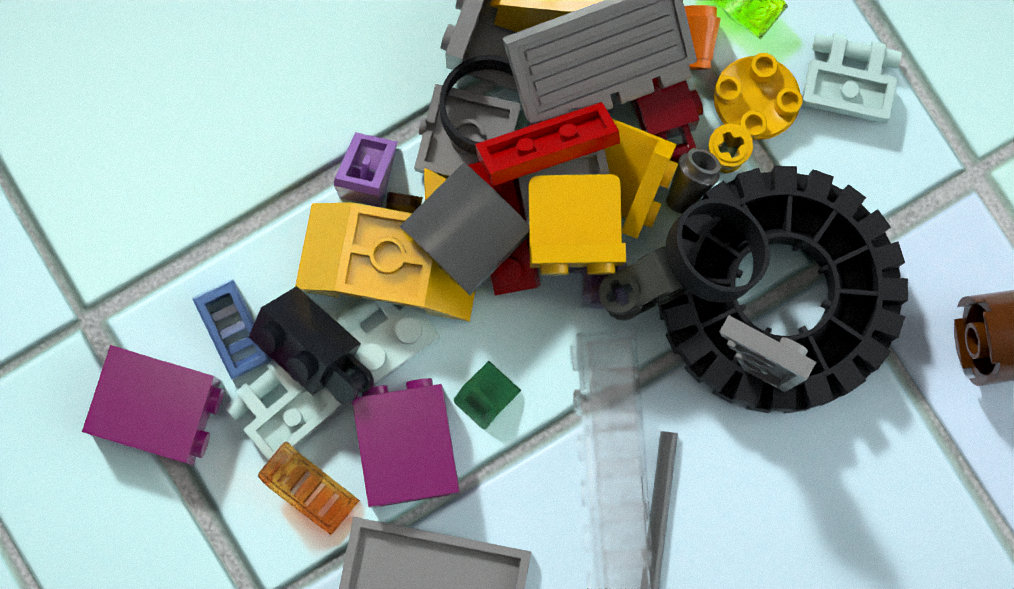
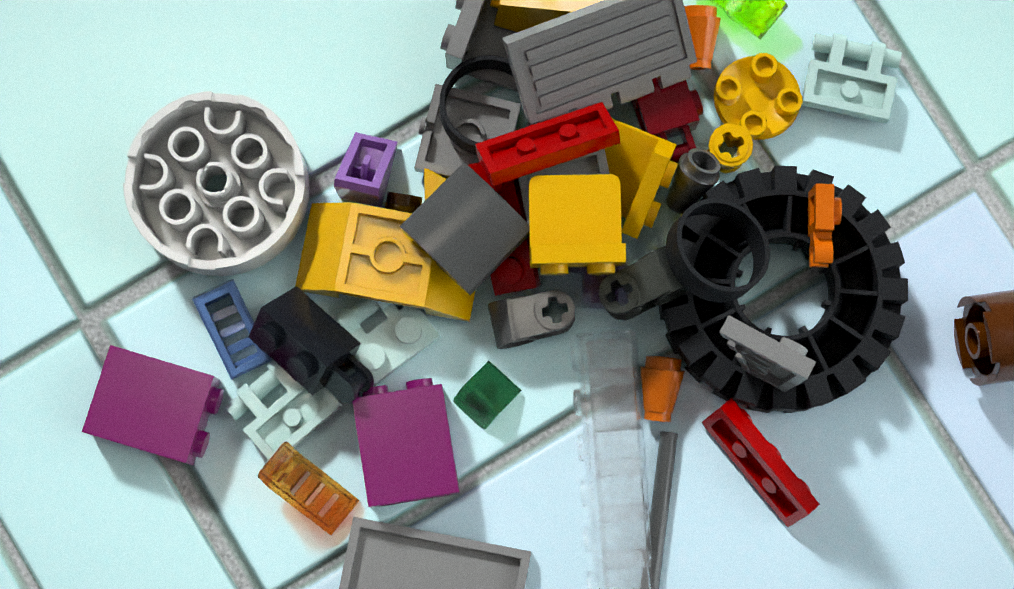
(183, 151): none -> white brick
(521, 318): none -> dark grey piece
(660, 386): none -> orange cone
(760, 463): none -> red plate
(823, 214): none -> orange plate

